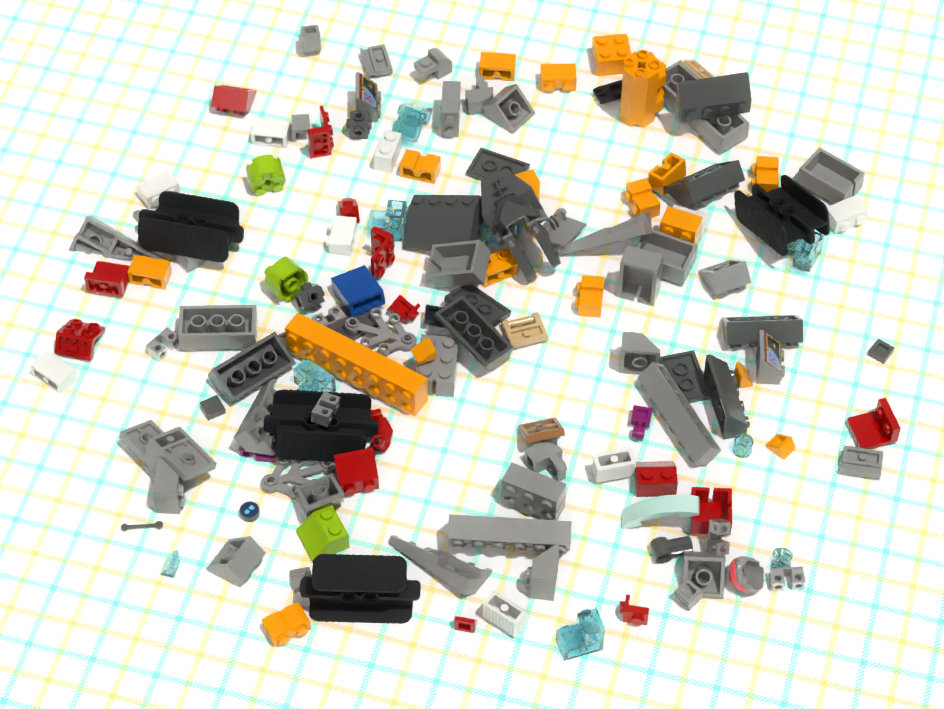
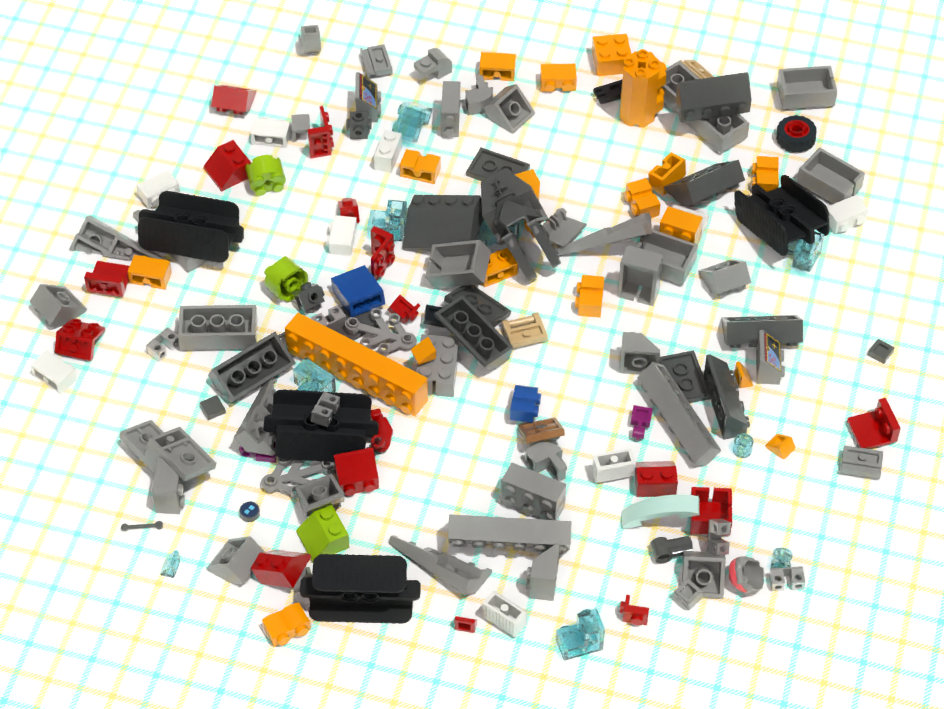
(56, 304): none -> light grey slope
(227, 165): none -> red slope
(279, 567): none -> red slope
(525, 403): none -> blue brick
(796, 134): none -> black wheel
(806, 87): none -> light grey piece

